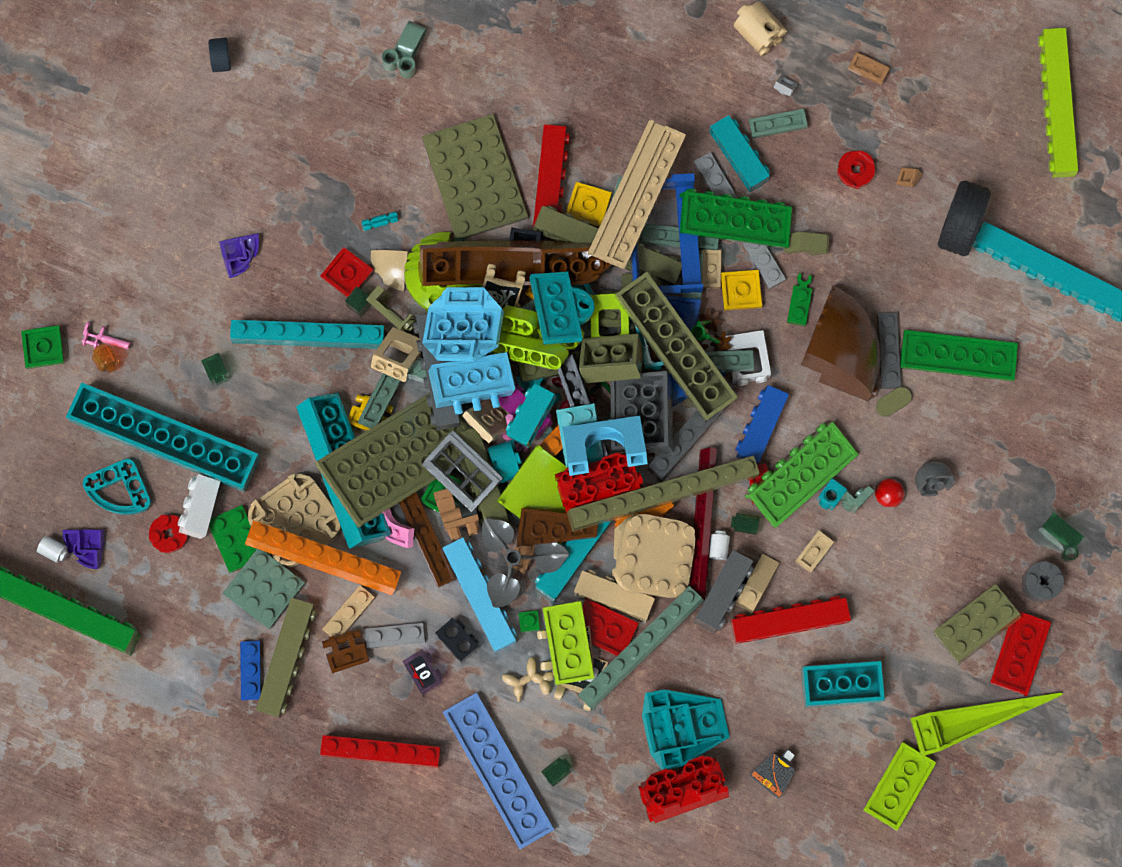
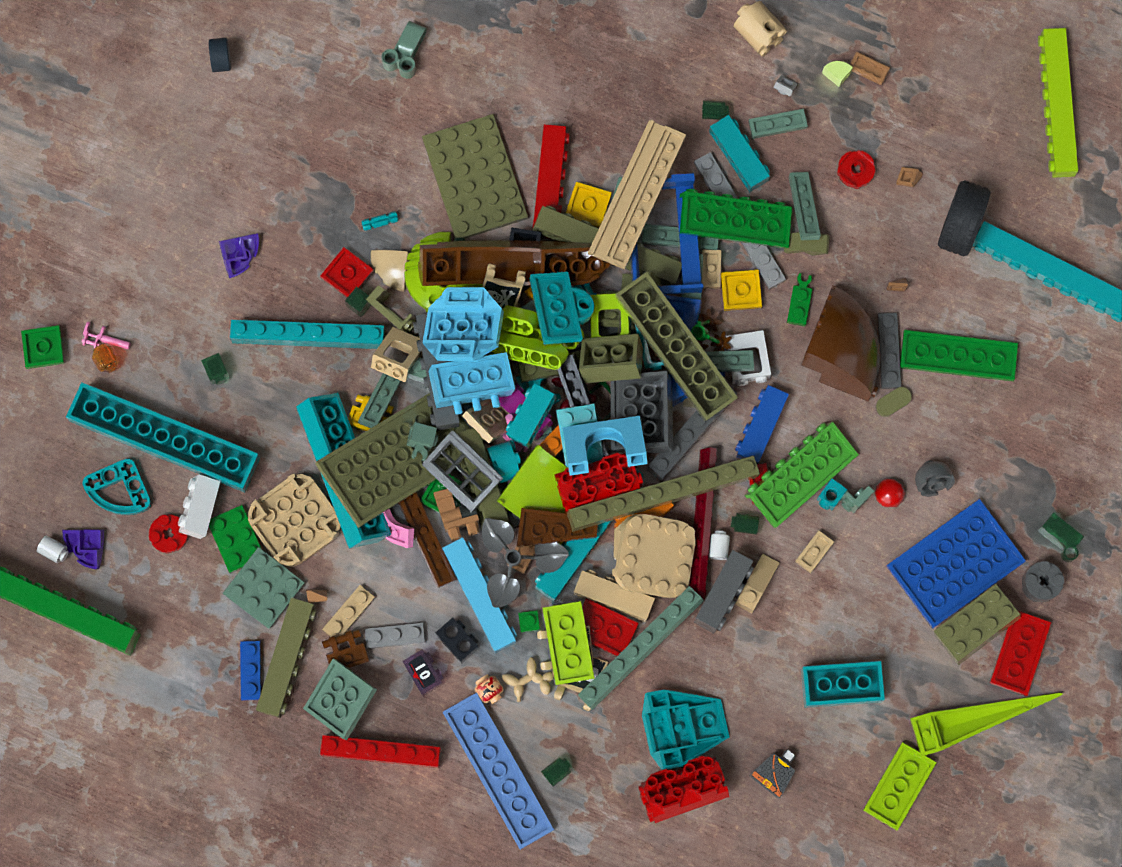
(316, 595): none -> medium nougat slope
(322, 557): orange brick -> none
(340, 699): none -> sand green plate
(422, 439): none -> sand green brick
(489, 689): none -> head
(714, 110): none -> clear green brick
(791, 620): red brick -> none
(804, 206): none -> sand green plate
(837, 72): none -> yellowish green brick
(897, 285): none -> medium nougat slope
(955, 563): none -> blue plate

